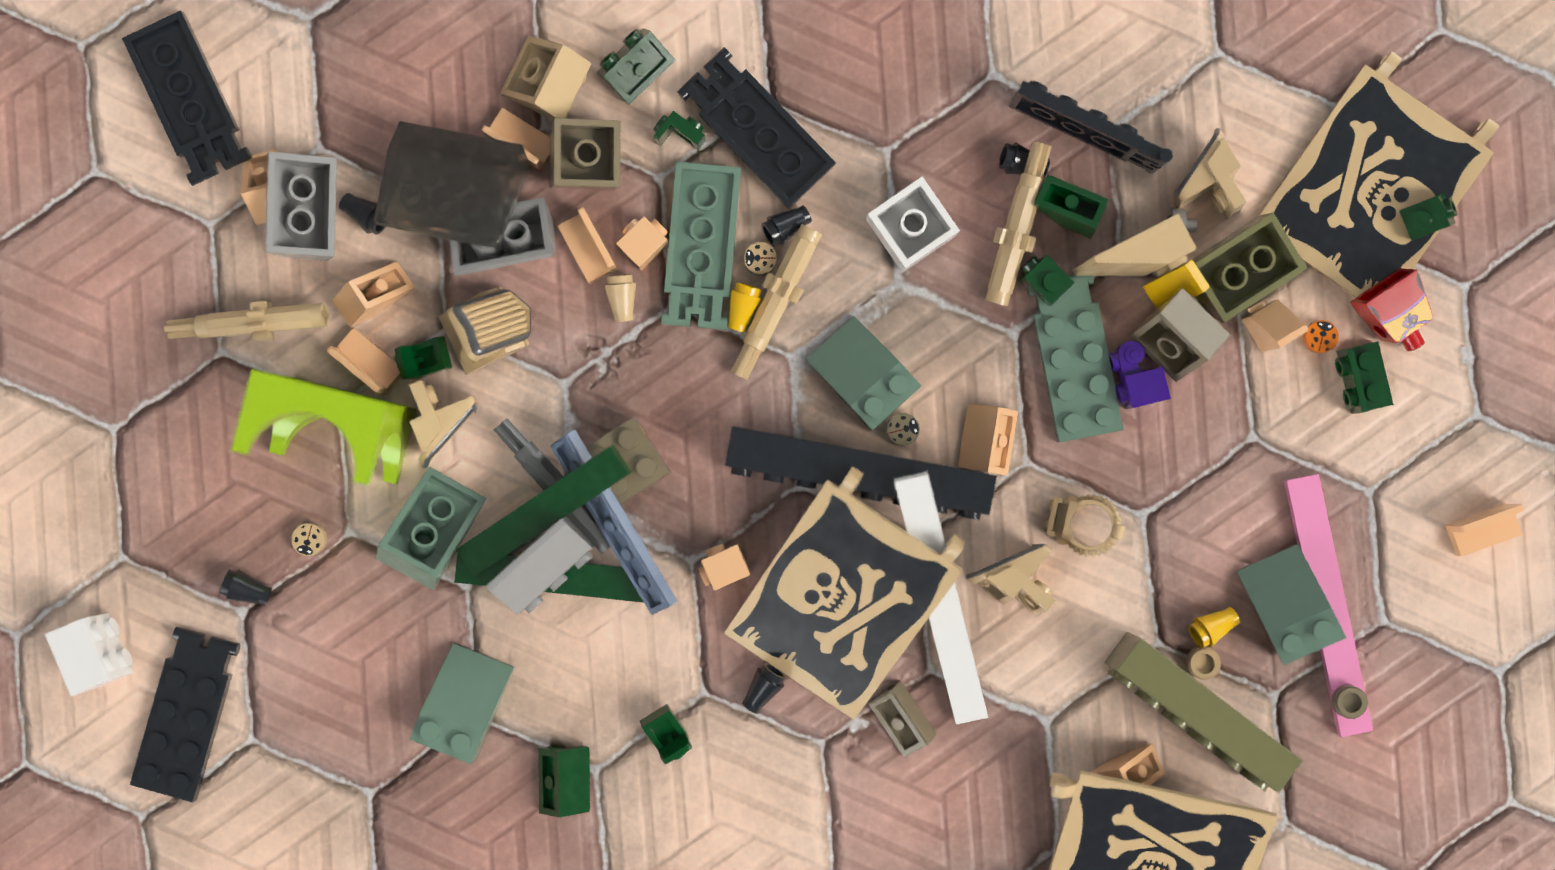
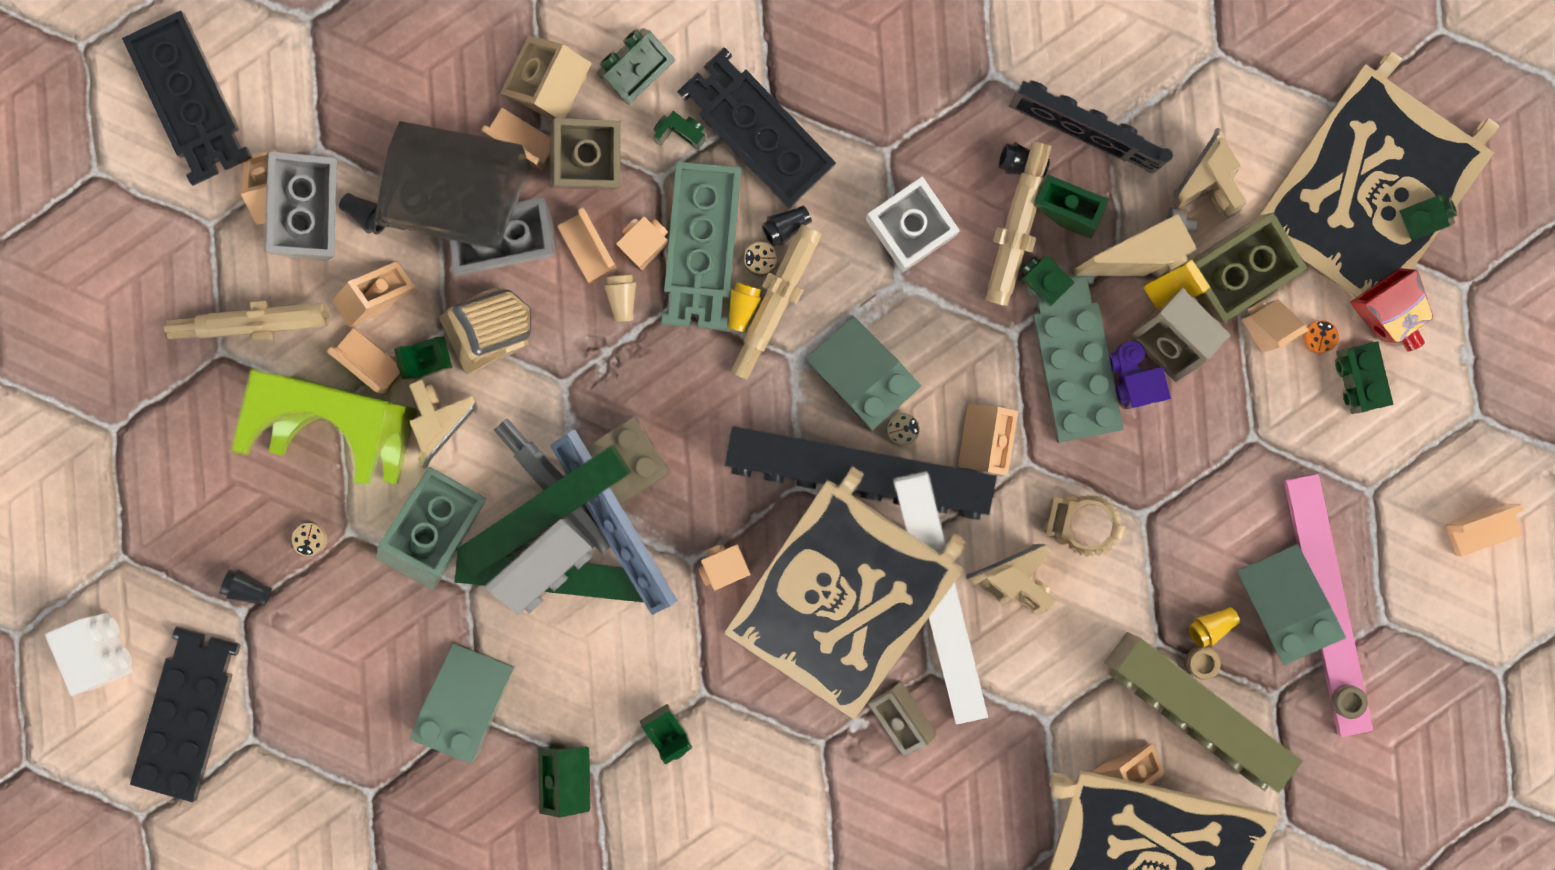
(763, 688): black cone -> none

